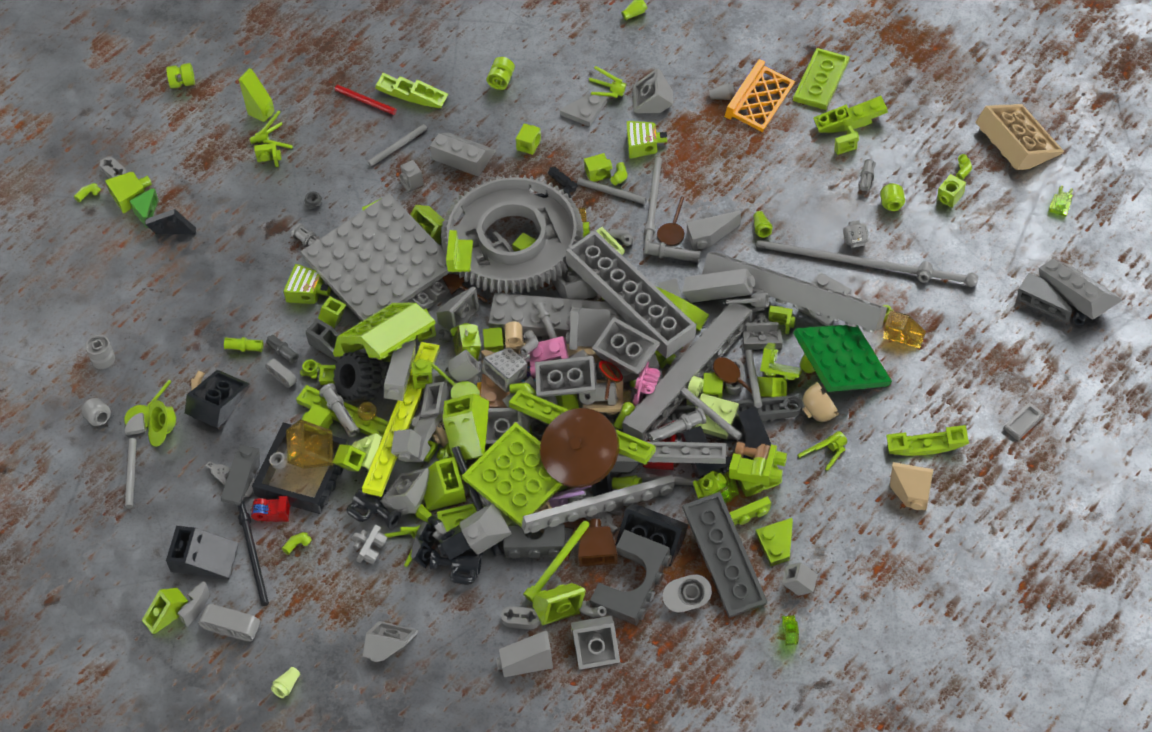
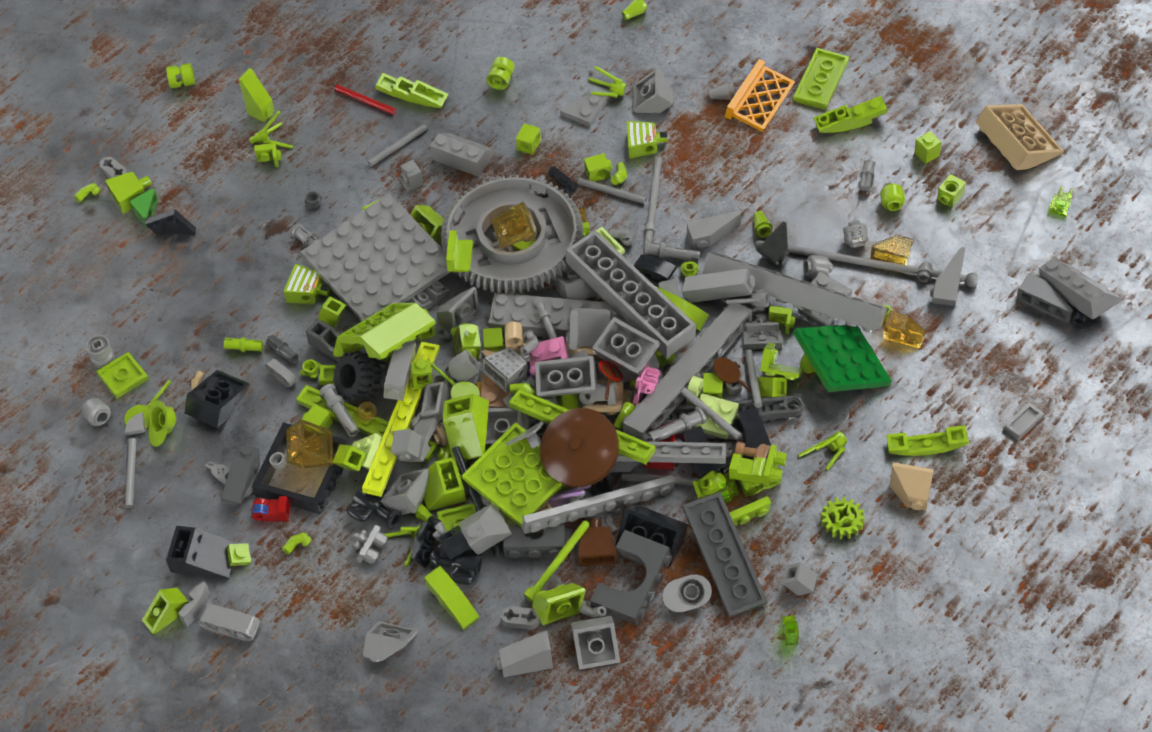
(122, 375): none -> lime tile
(238, 554): none -> lime plate
(244, 521): black bar -> none
(283, 685): yellowish green cone -> none
(451, 597): none -> lime slope
(454, 282): reddish brown piece -> none
(514, 226): none -> clear yellow slope
(531, 435): none -> light grey piece
(623, 482): lime cone -> none
(655, 266): none -> black slope
(671, 232): reddish brown piece -> none
(689, 269): none -> lime plate
(776, 247): none -> pearl dark grey slope
(776, 541): lime wing -> none
(815, 265): none -> light grey head
(818, 404): tan cylinder -> none
(846, 142): lime bracket -> none
(847, 524): none -> lime gear
(893, 250): none -> clear yellow slope
(927, 147): none -> lime brick
(947, 283): none -> light grey slope
(965, 166): lime arm -> none

